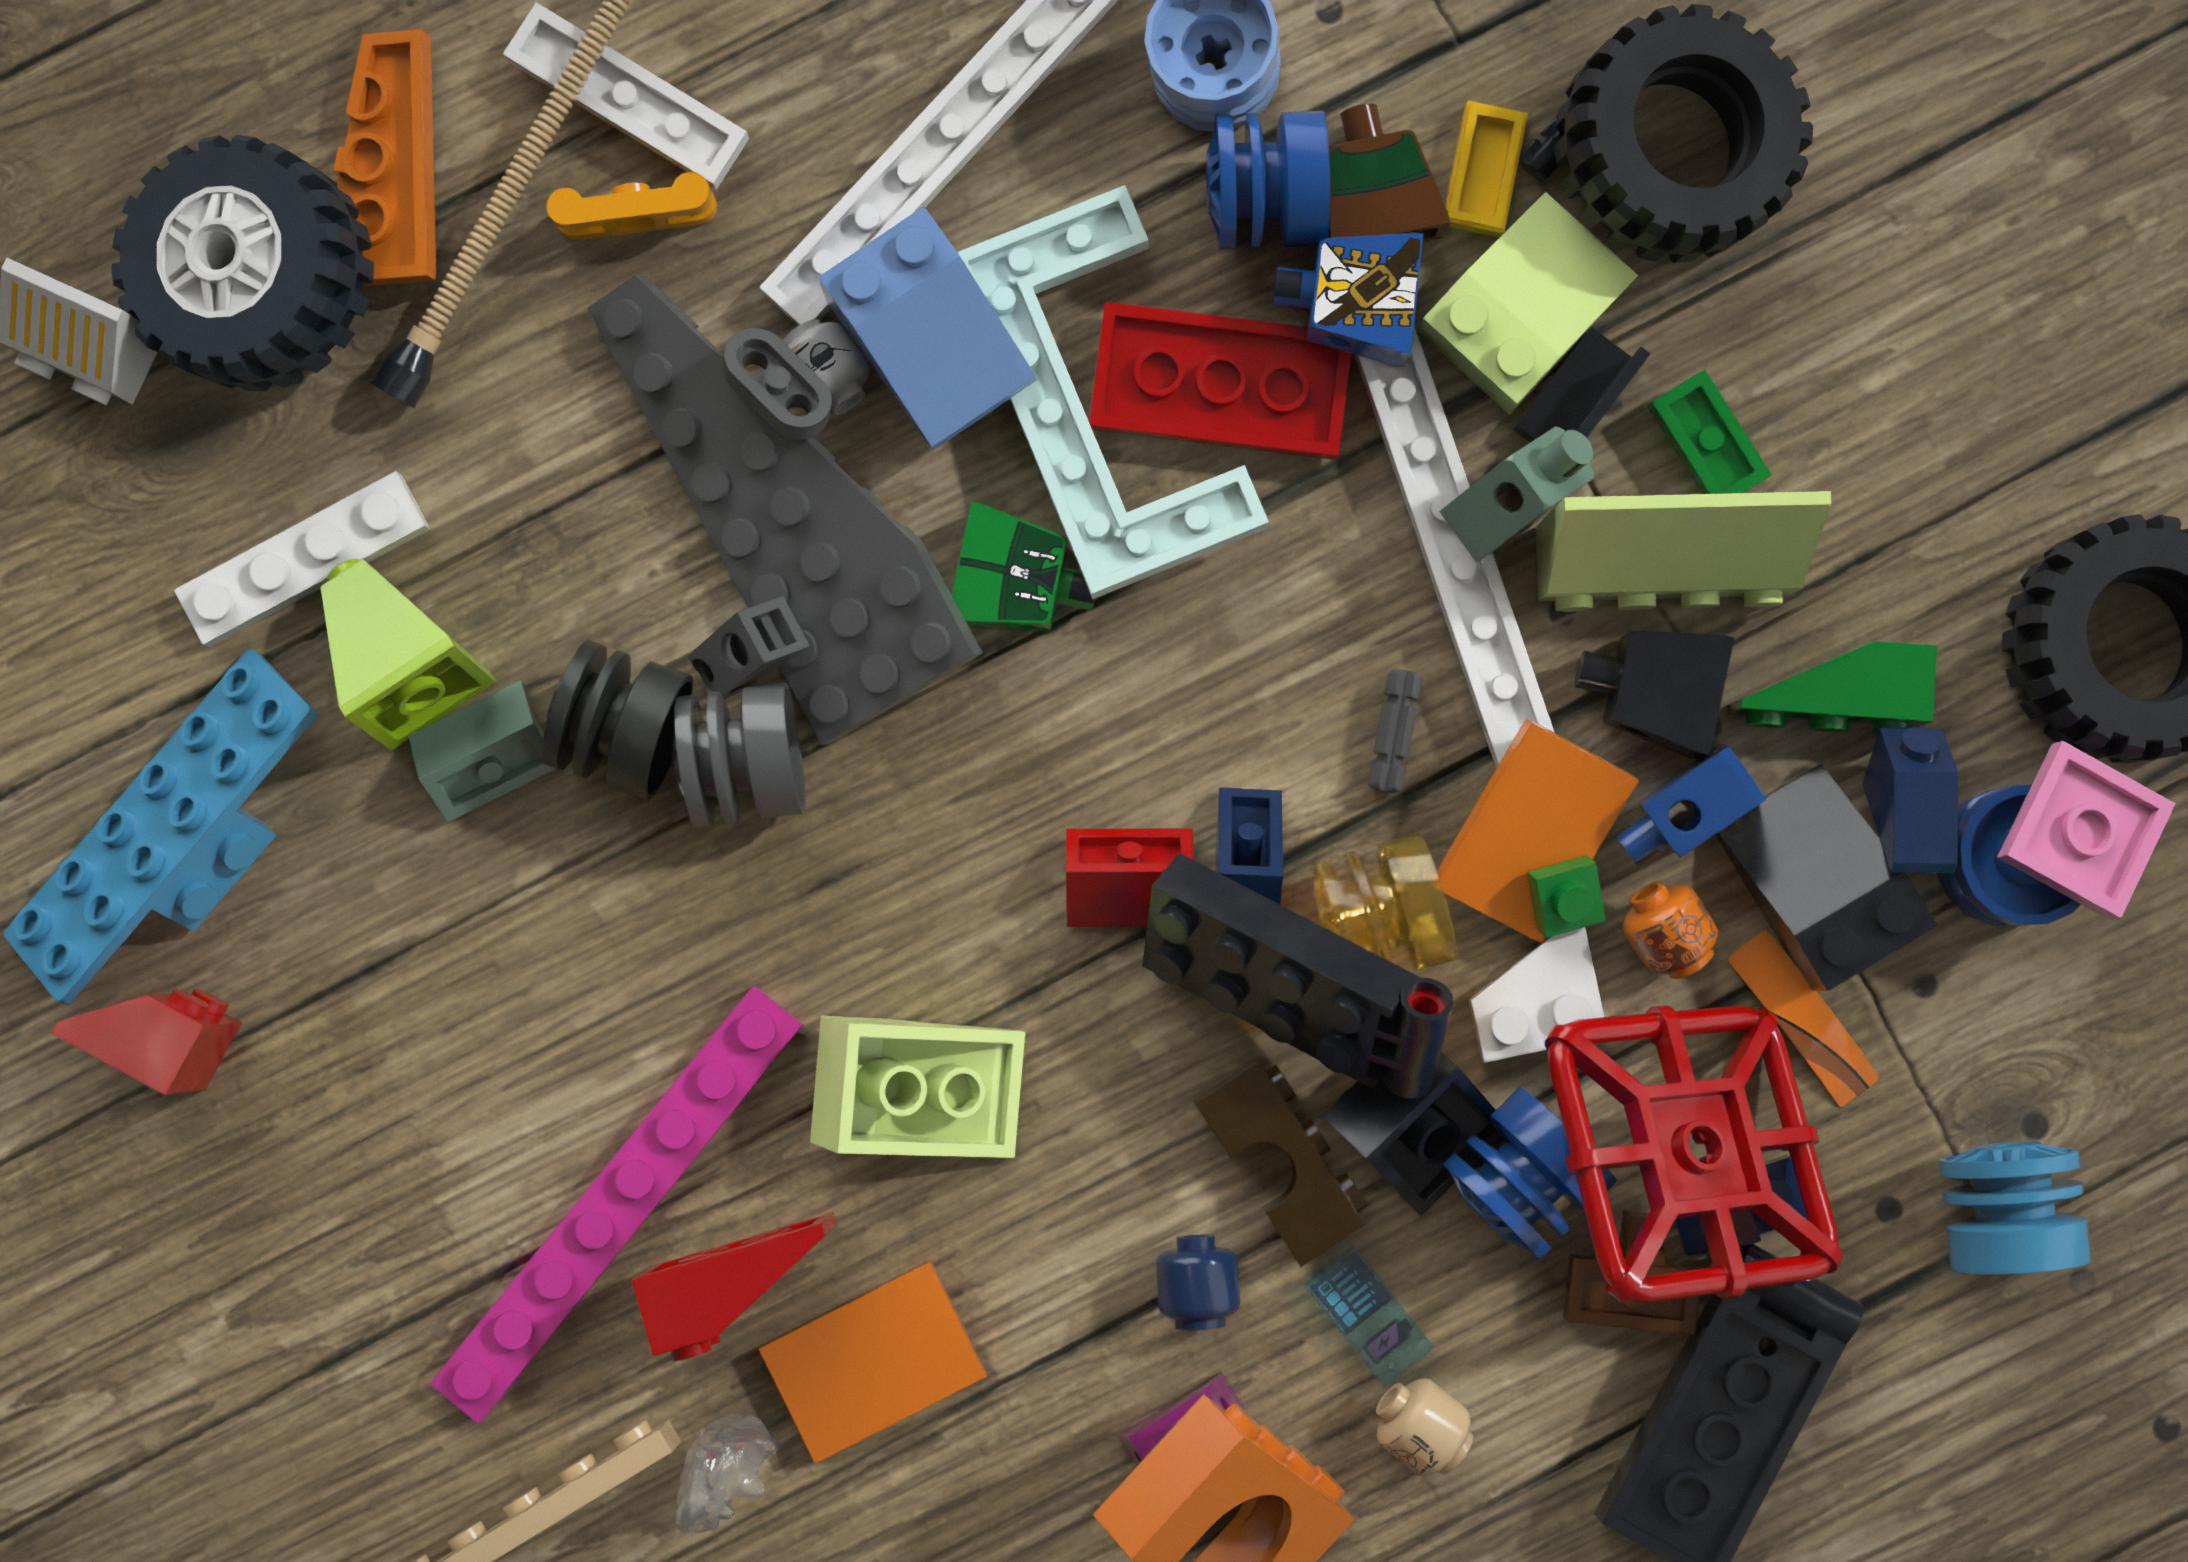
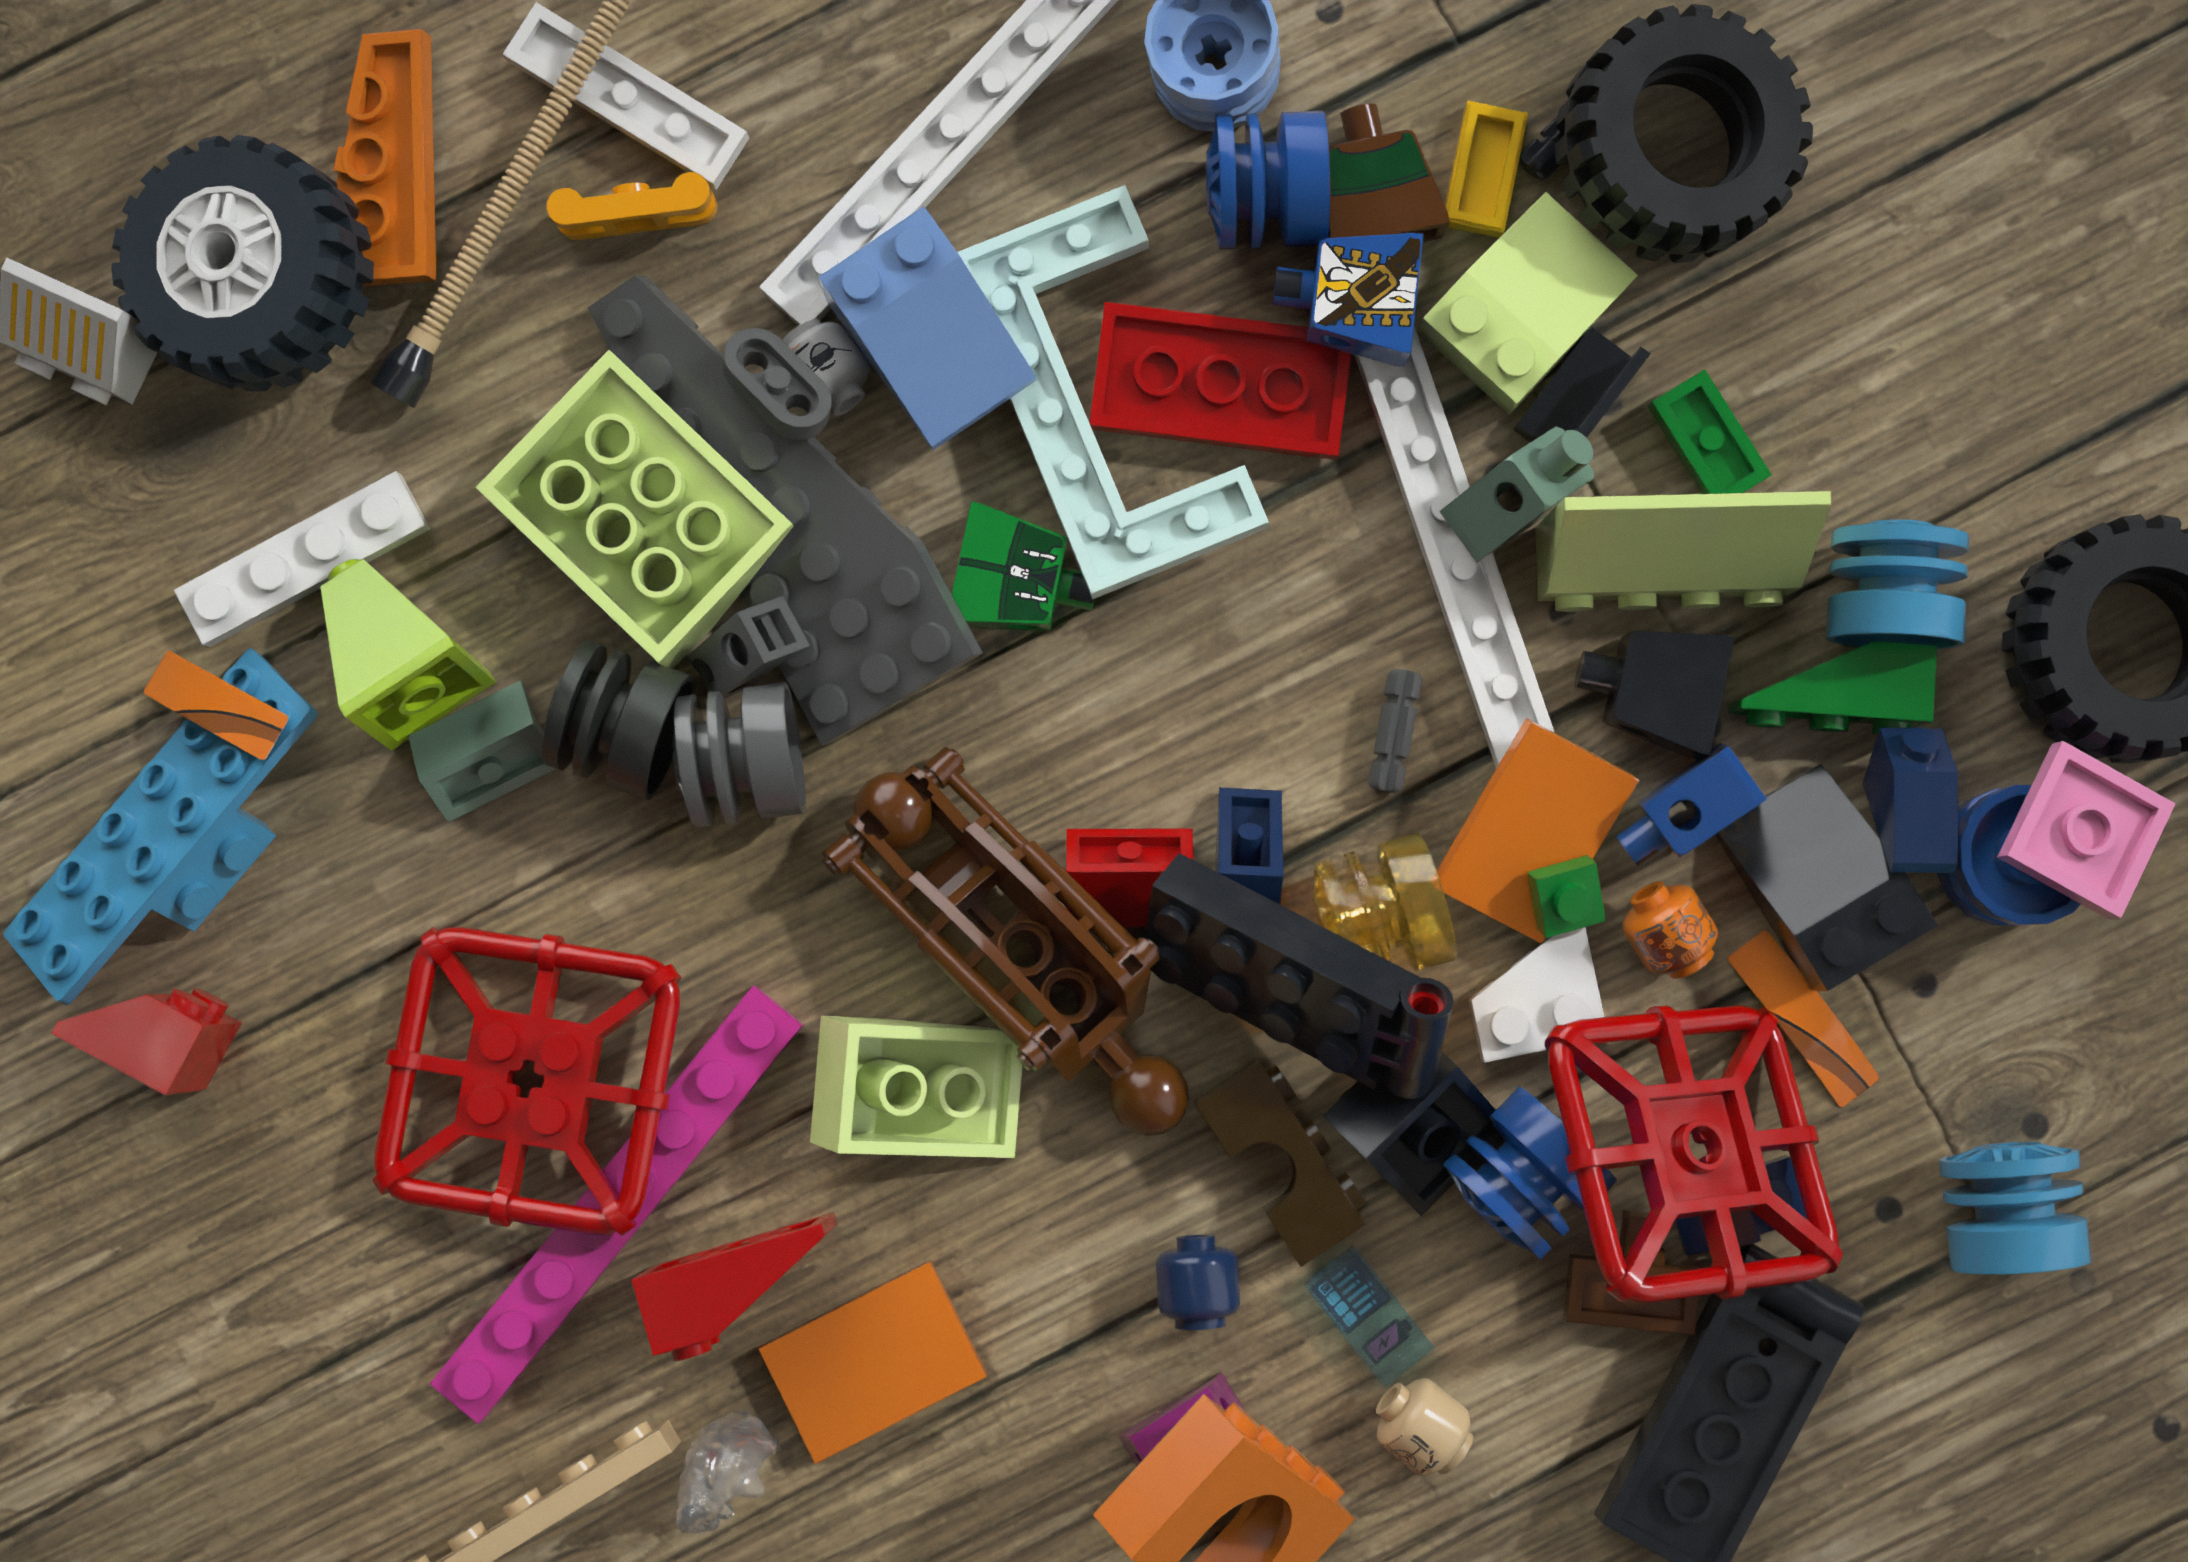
(216, 705): none -> orange sticker
(551, 1115): none -> red plate
(637, 510): none -> yellowish green slope
(1111, 992): none -> reddish brown piece
(1897, 584): none -> dark azure wheel

